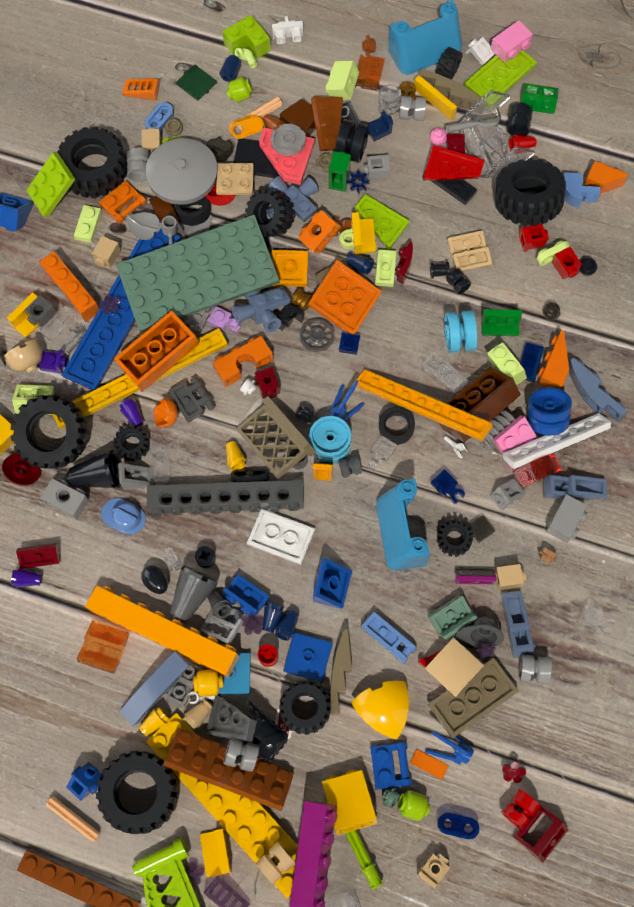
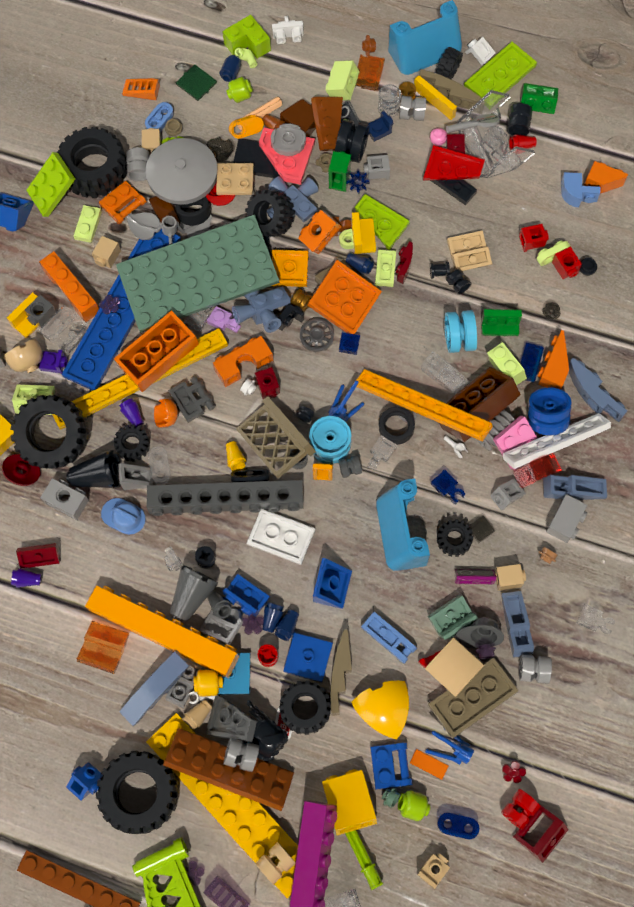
(73, 819): light nougat axle -> none
(154, 579): black animal -> none
(154, 721): yellow cone -> none
(215, 853): yellow panel -> none
(511, 41): bright pink brick -> none
(530, 208): black tyre -> none

